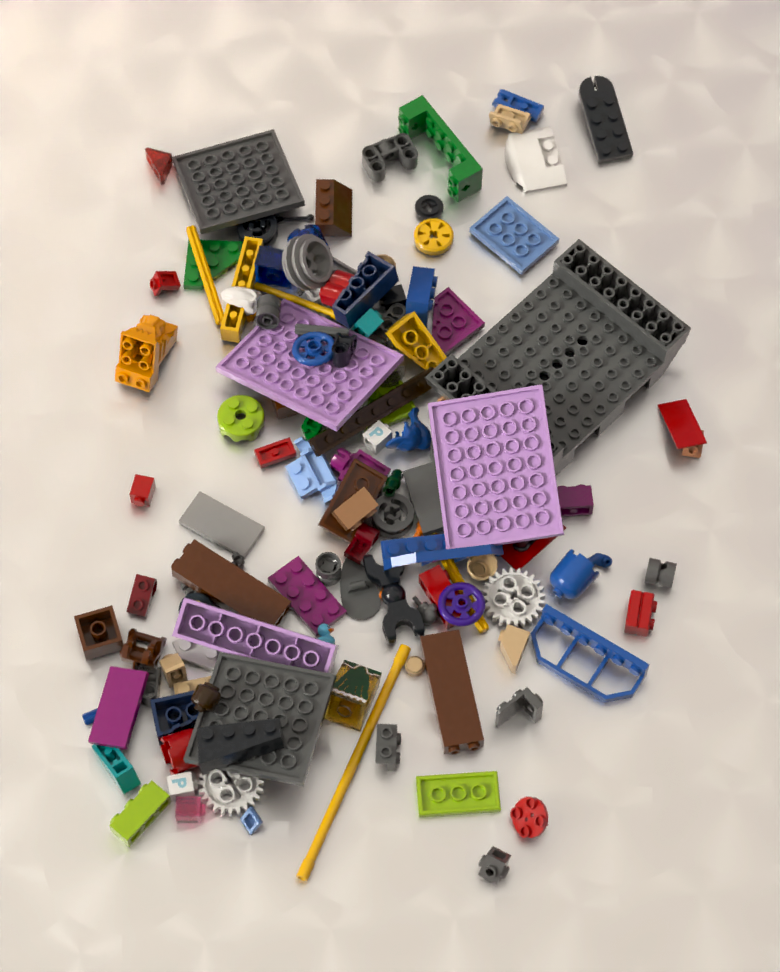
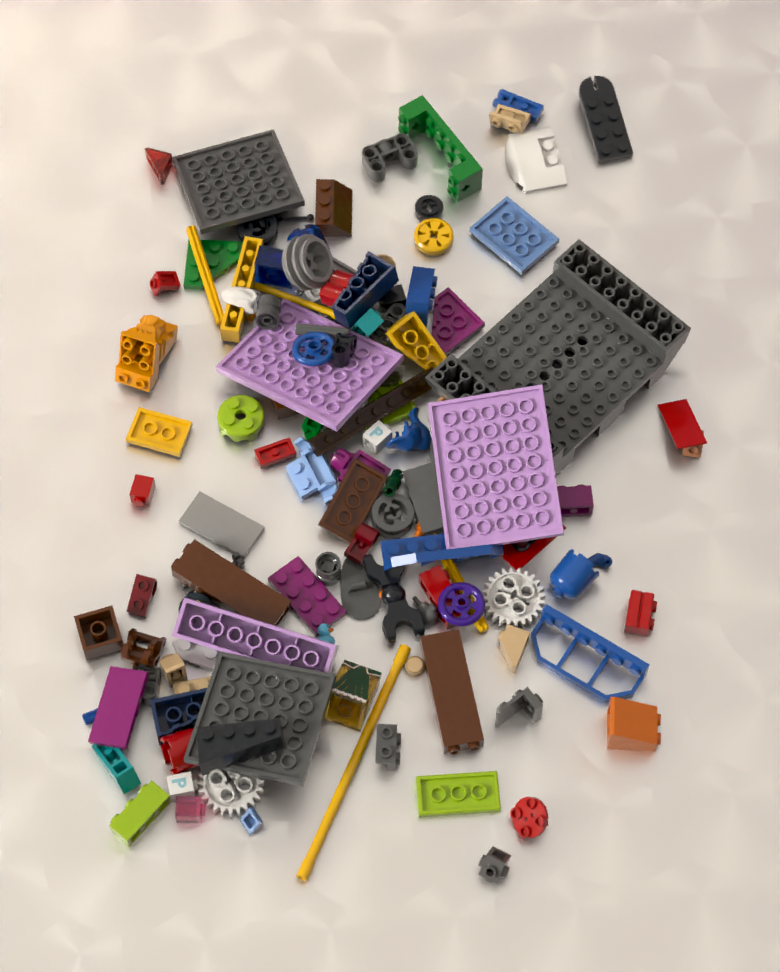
(159, 432): none -> yellow plate
(206, 697): dark brown head -> none
(354, 509): medium nougat brick -> none
(482, 567): tan hair -> none
(632, 725): none -> orange slope
(660, 572): dark grey wheel -> none

